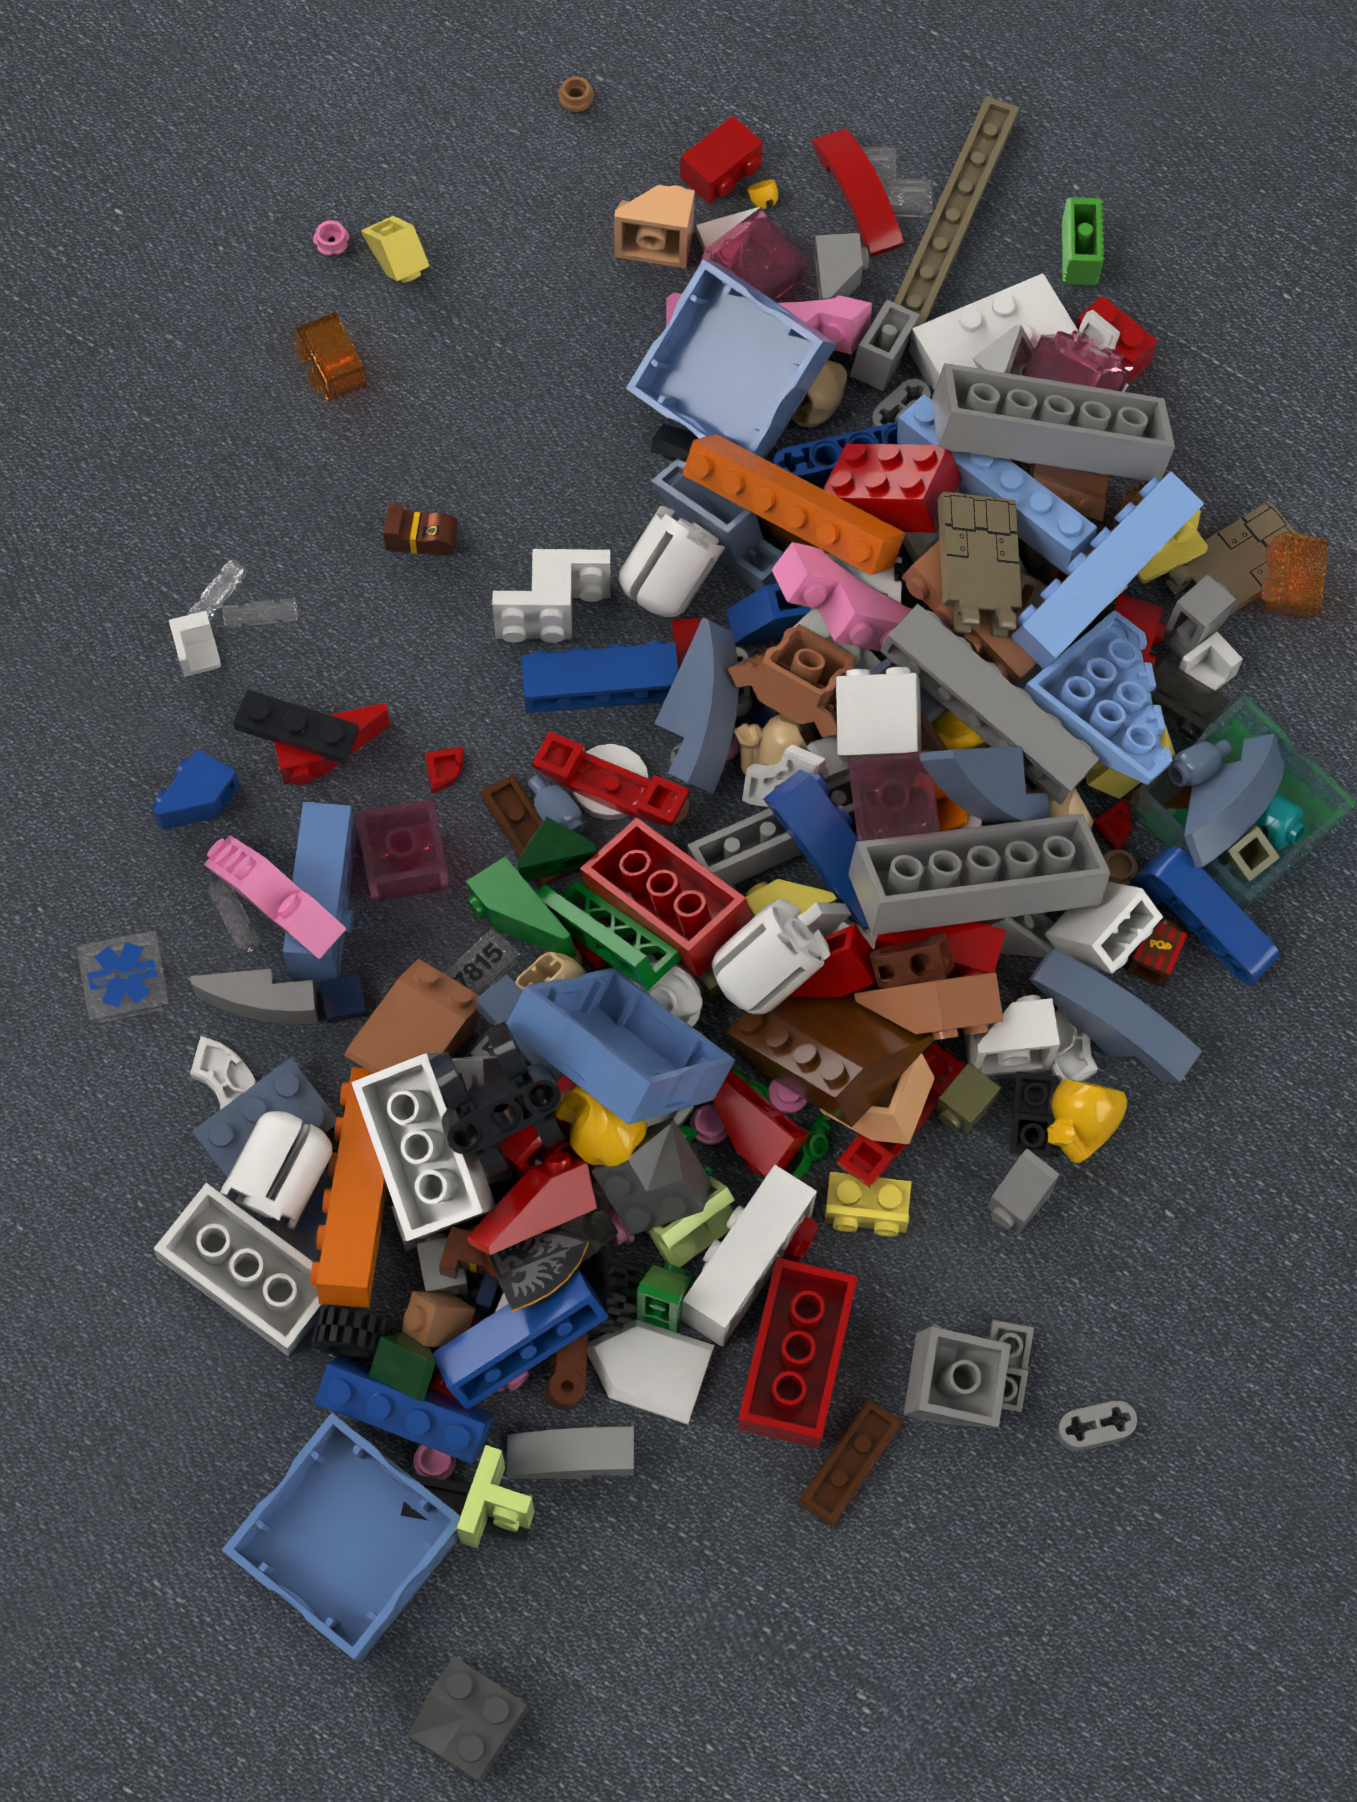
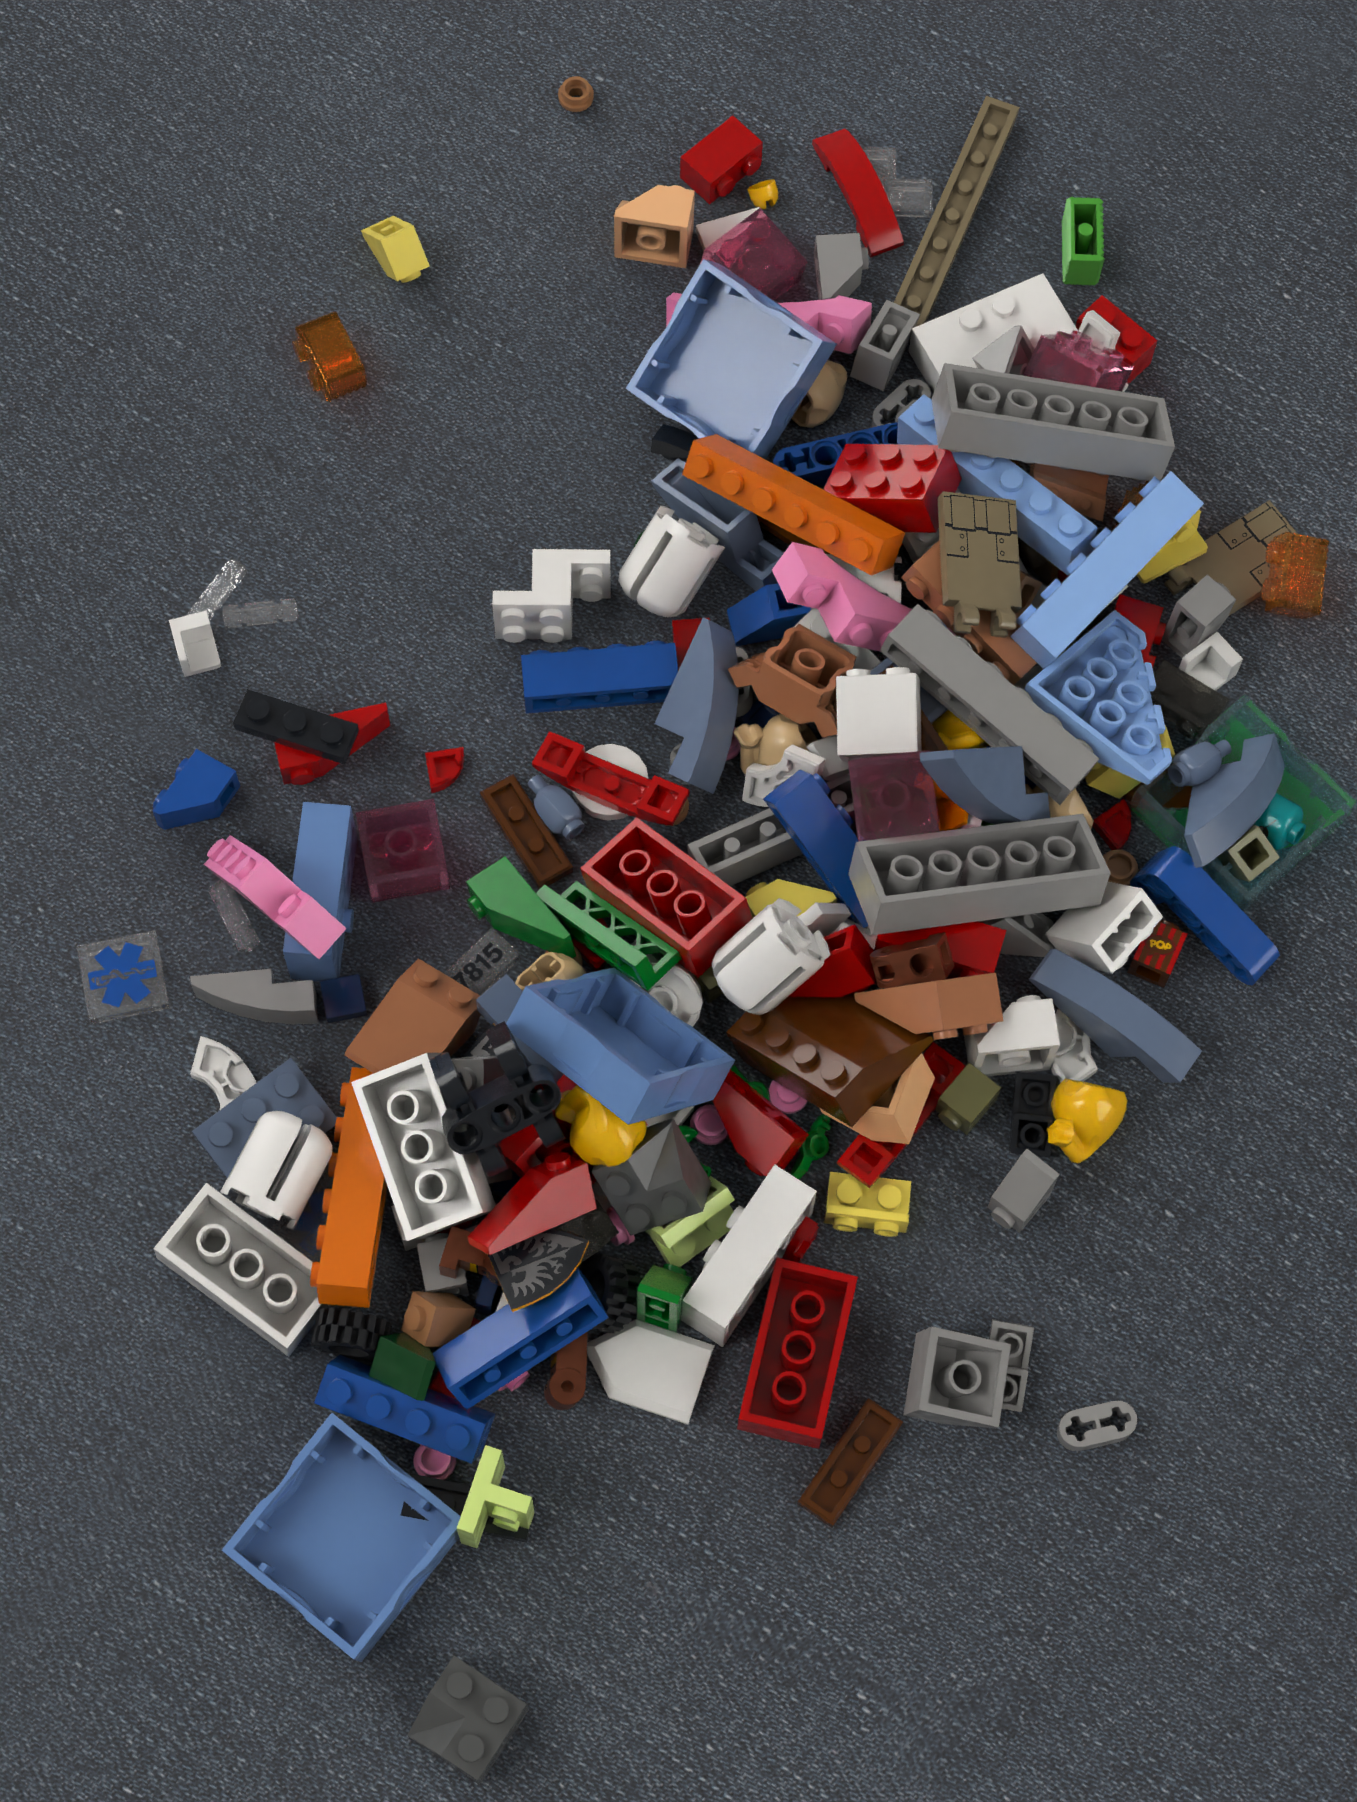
(327, 231): bright pink plate -> none
(419, 531): copper leg -> none
(554, 852): dark green slope -> none
(571, 1453): light grey slope -> none

